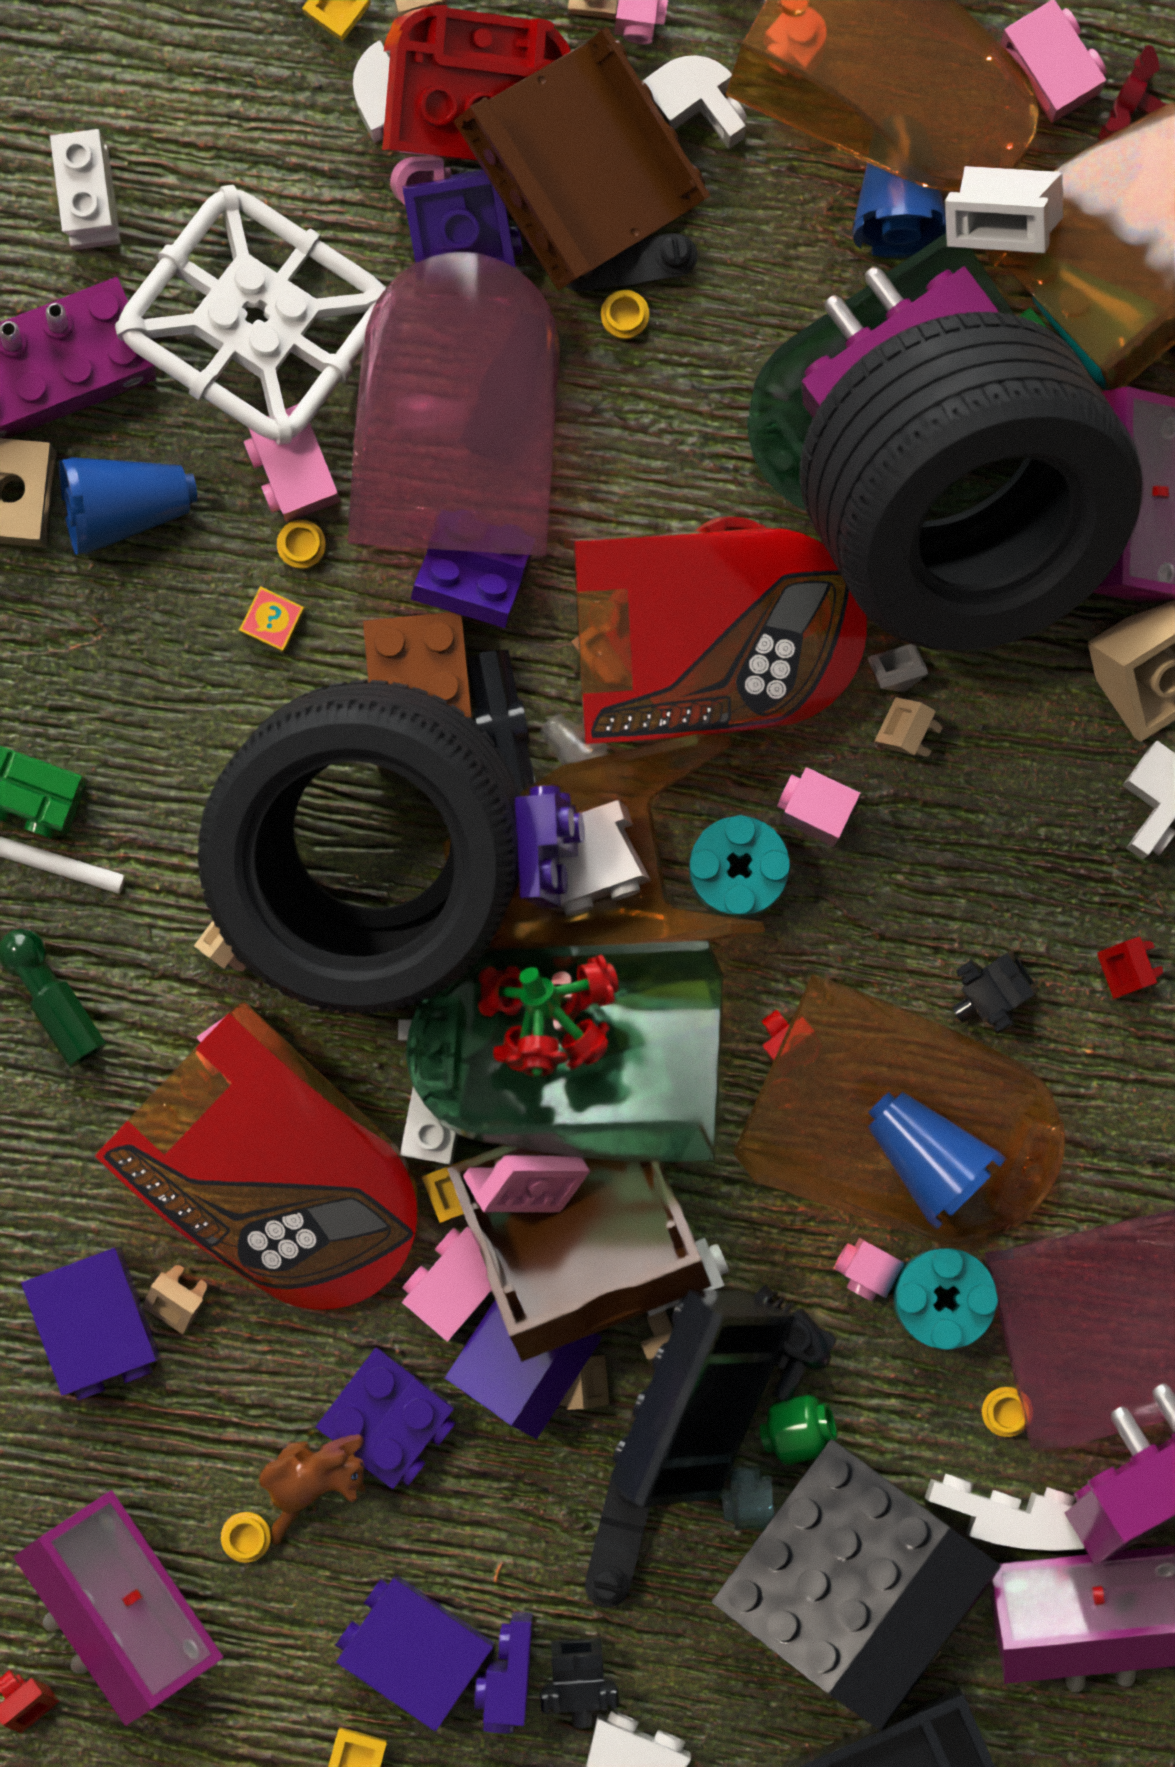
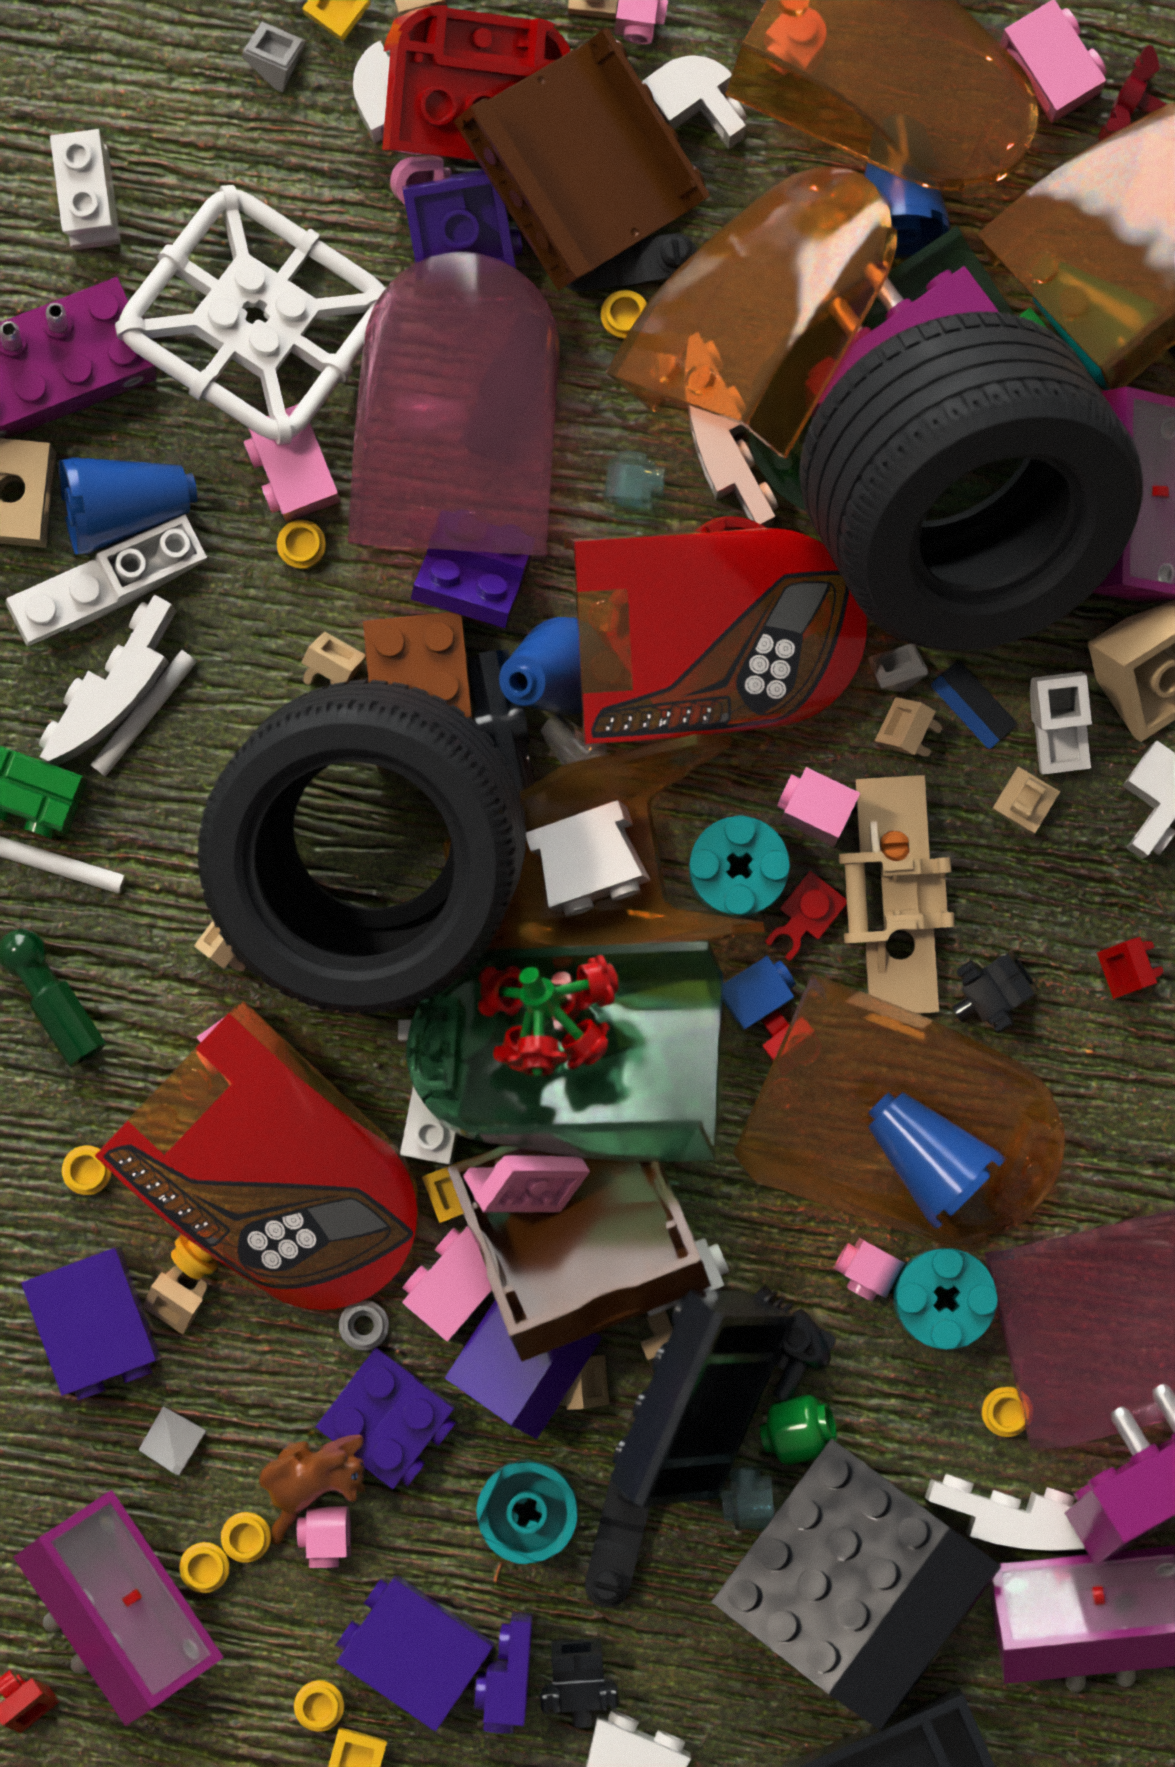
(84, 1172): none -> yellow plate
(103, 705): none -> white slope
(107, 581): none -> white slope
(143, 713): none -> white bar
(172, 1440): none -> light grey slope
(192, 1259): none -> yellow plate
(204, 1567): none -> yellow plate
(272, 619): tile -> none
(273, 54): none -> light grey slope
(319, 1705): none -> yellow plate
(325, 1535): none -> bright pink plate
(331, 659): none -> tan tile
(349, 1332): none -> light grey plate
(539, 1537): none -> teal brick
(545, 832): dark purple plate -> none
(546, 669): none -> blue cone
(633, 480): none -> clear light blue plate
(729, 463): none -> slope
(758, 992): none -> blue brick
(765, 306): none -> clear orange windscreen
(810, 910): none -> red plate
(913, 890): none -> tan piece
(973, 704): none -> black sticker
(1004, 209): white hips -> none
(1025, 800): none -> tan tile
(1061, 719): none -> white brick

